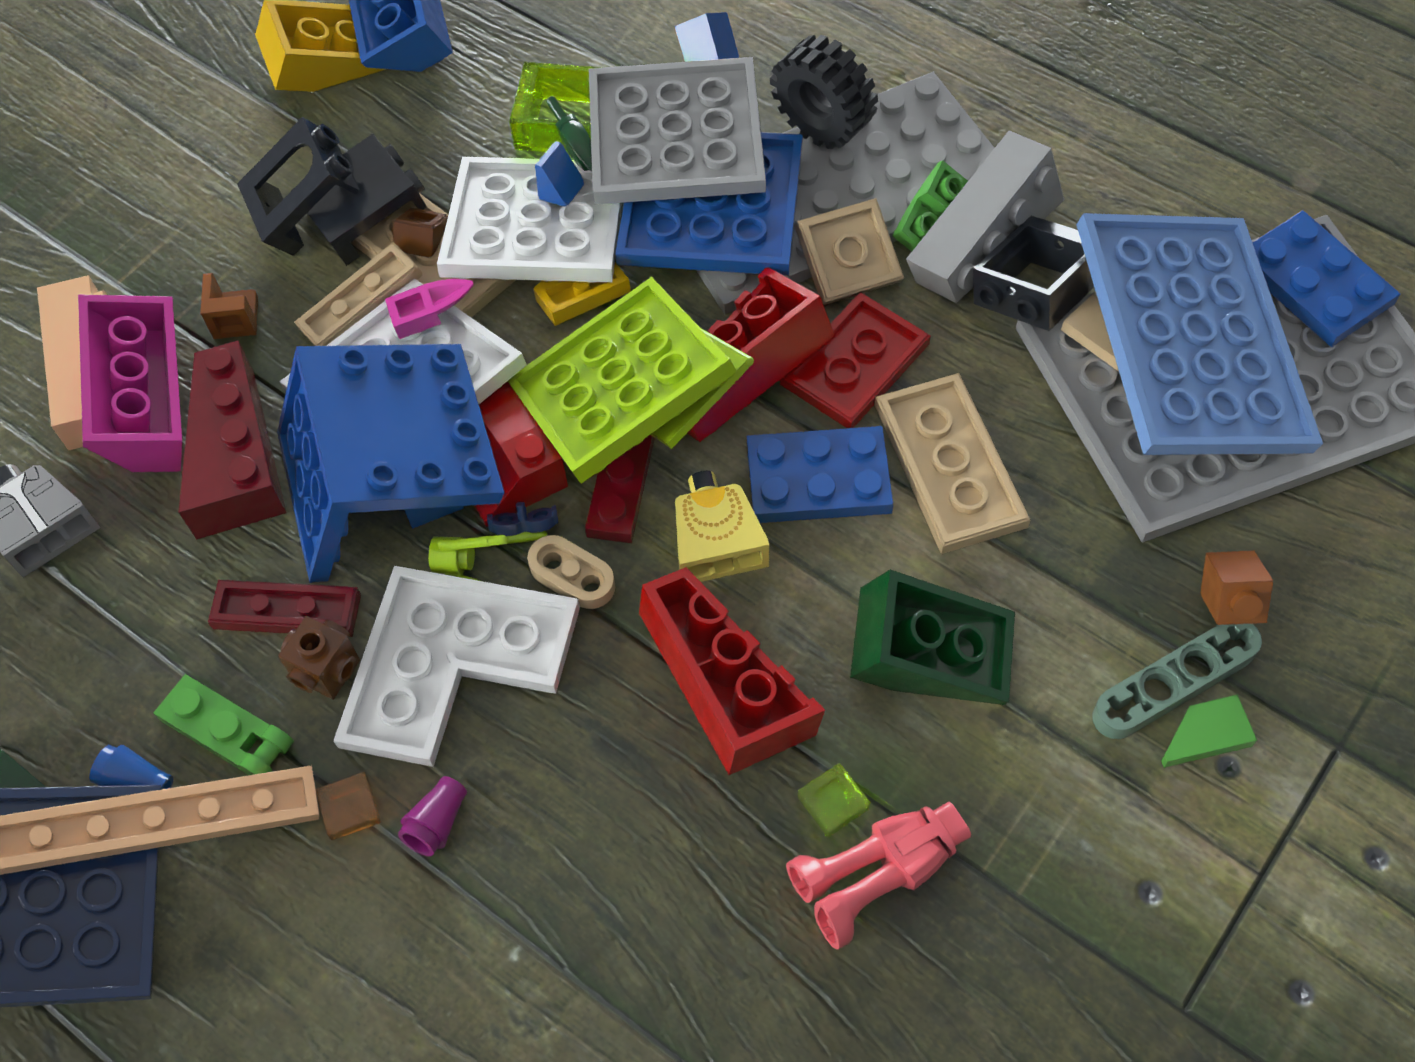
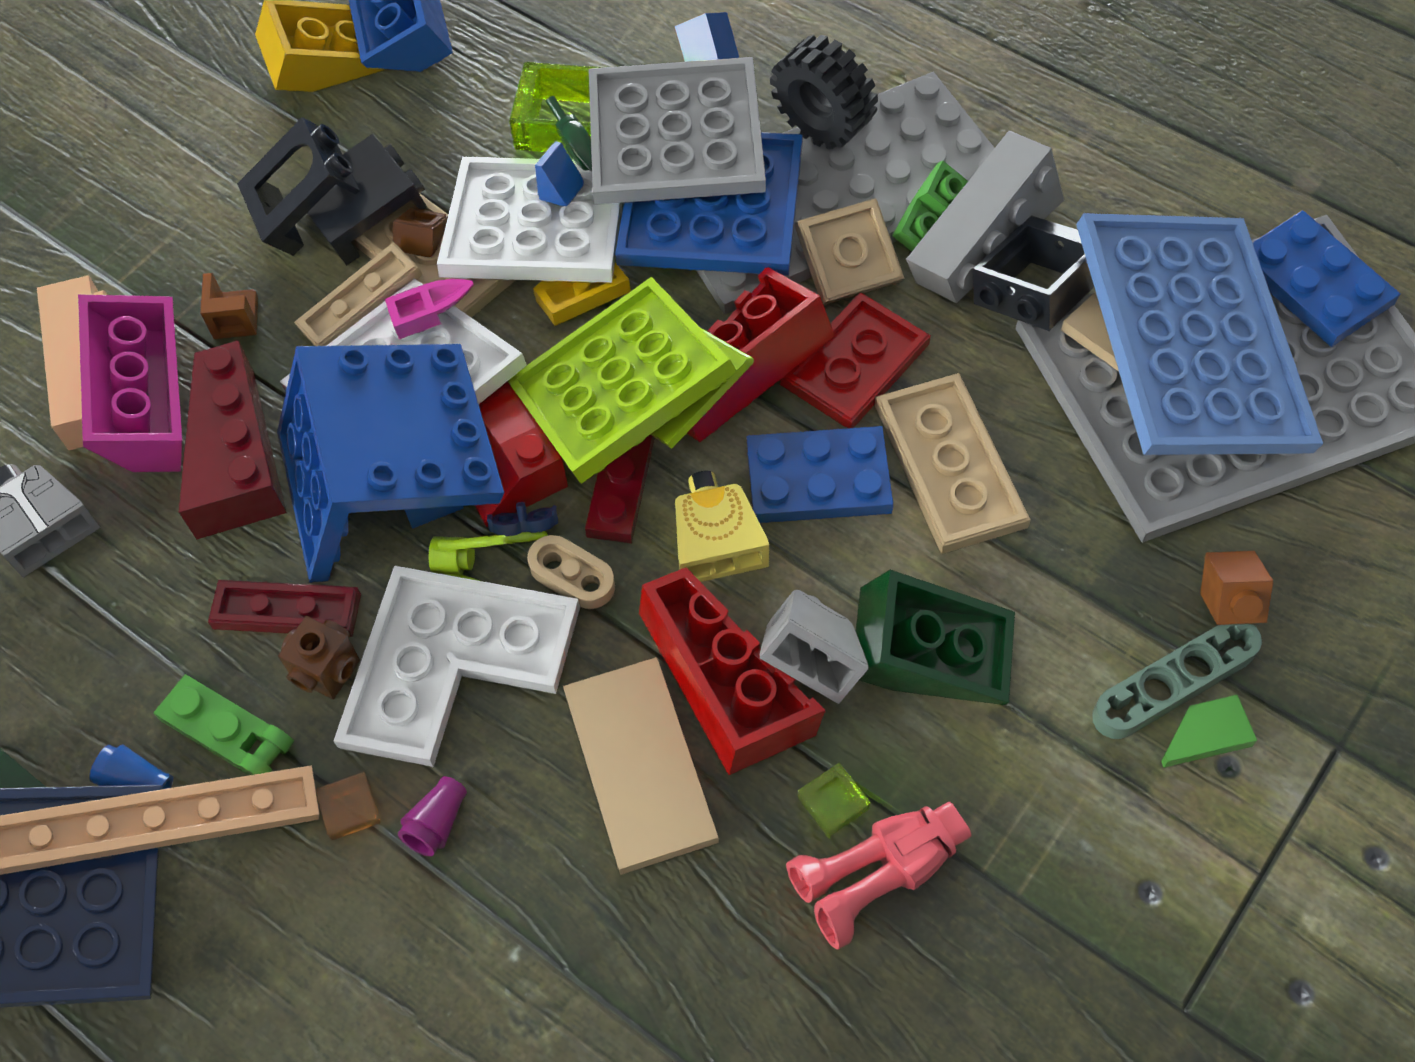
(640, 766): none -> tan tile
(806, 642): none -> light grey torso

